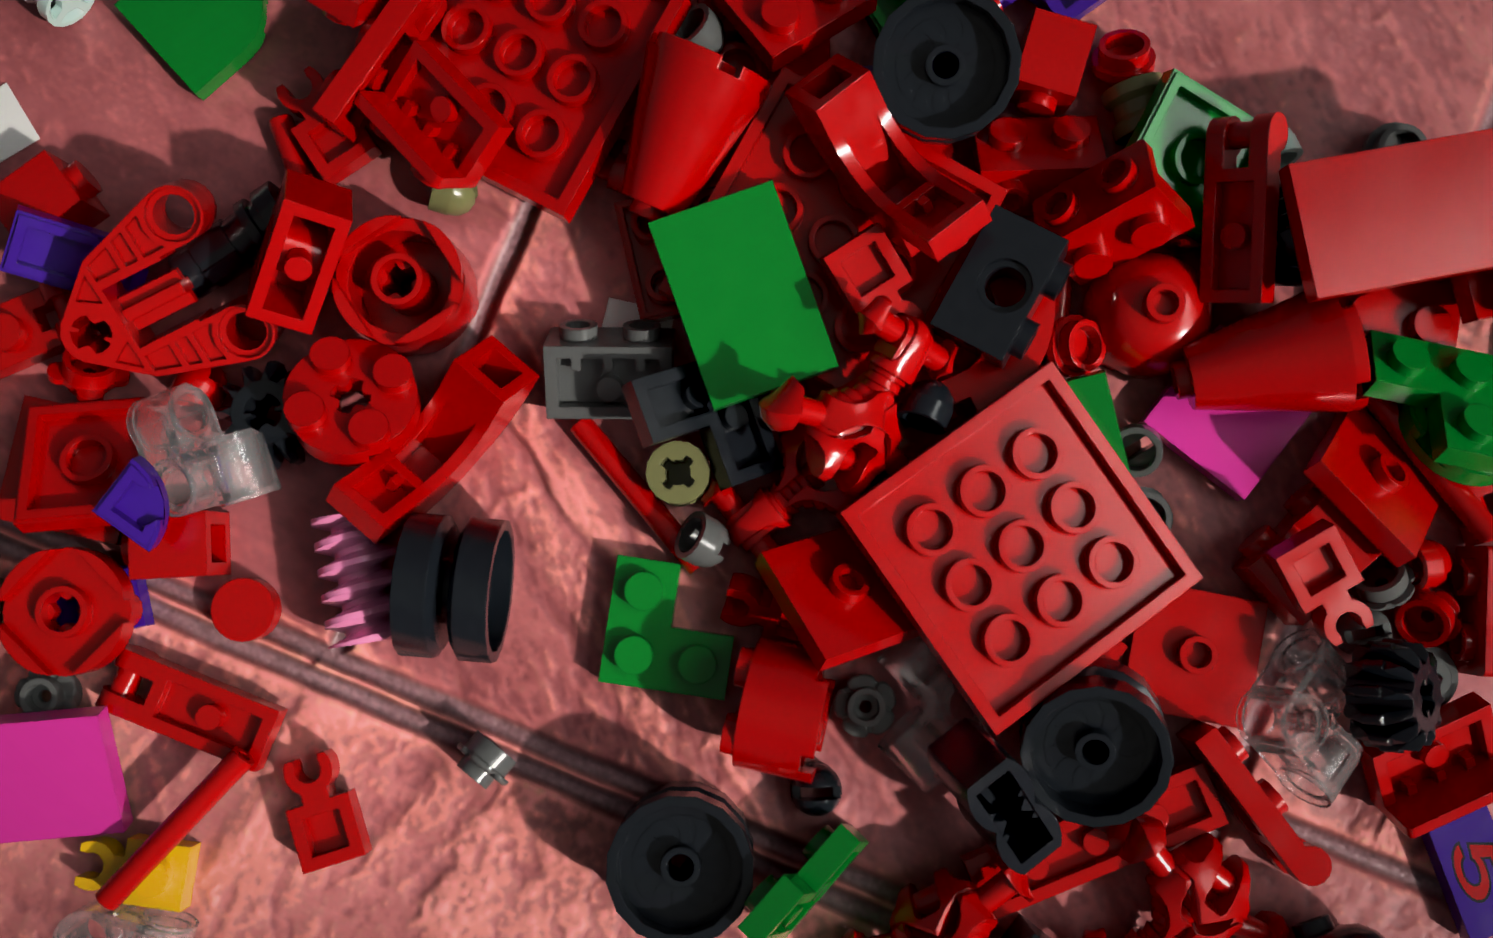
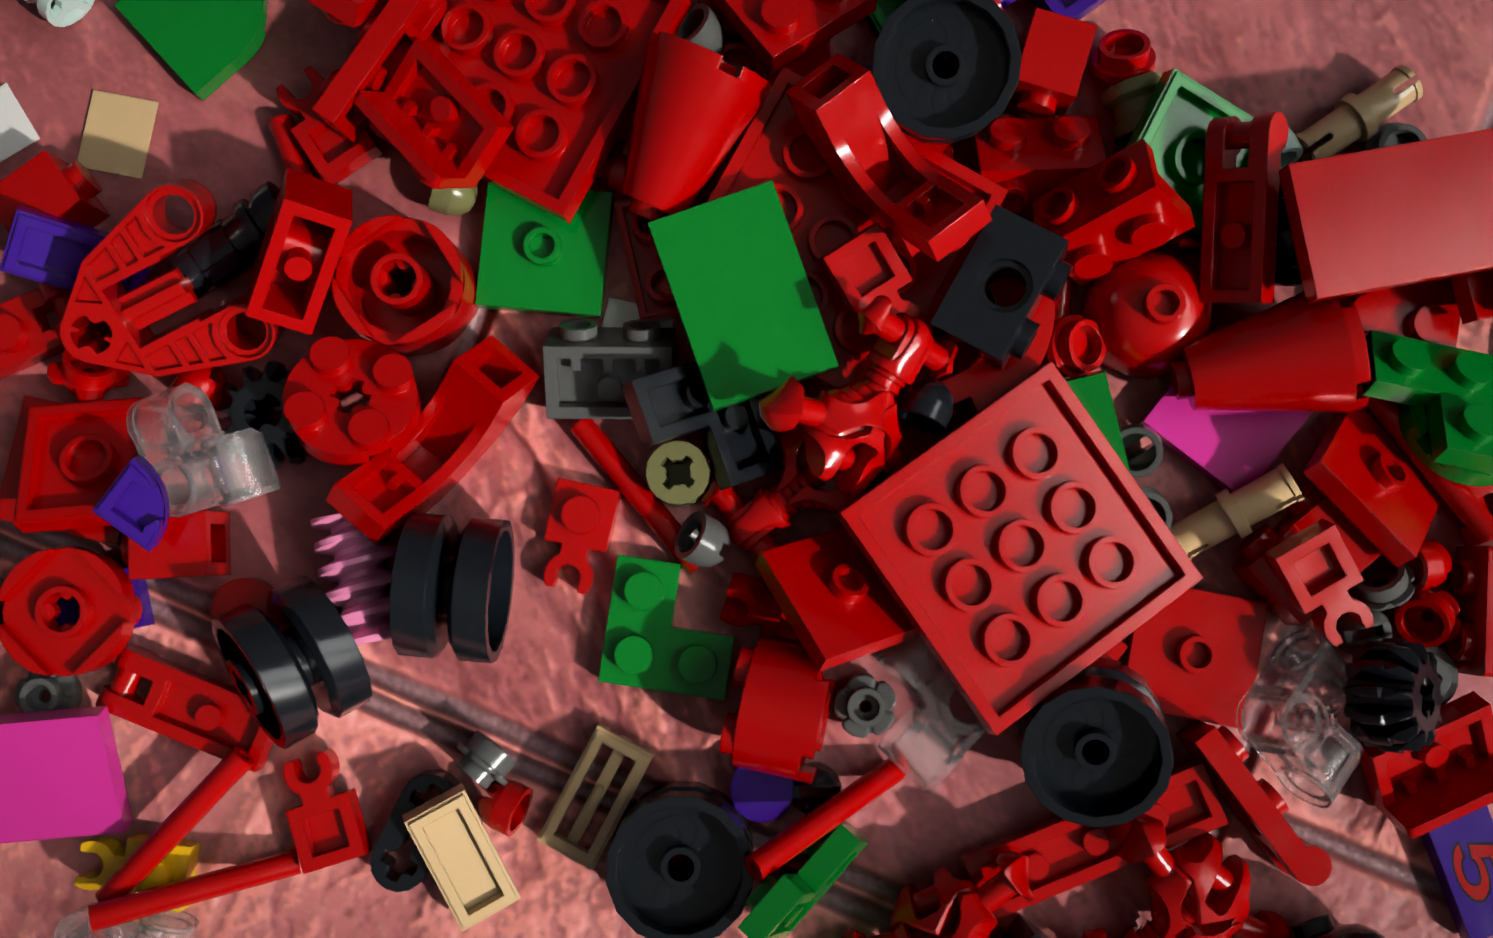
(117, 134): none -> tan sticker
(193, 890): none -> red piece
(292, 660): none -> black wheel
(396, 834): none -> black beam
(461, 857): none -> tan tile
(506, 807): none -> red hinge
(541, 261): none -> green plate
(582, 521): none -> red plate
(622, 747): none -> tan tile
(760, 795): none -> dark purple tile
(822, 820): none -> red piece
(995, 795): black brick -> none
(1237, 511): none -> tan pin
(1360, 115): none -> tan pin

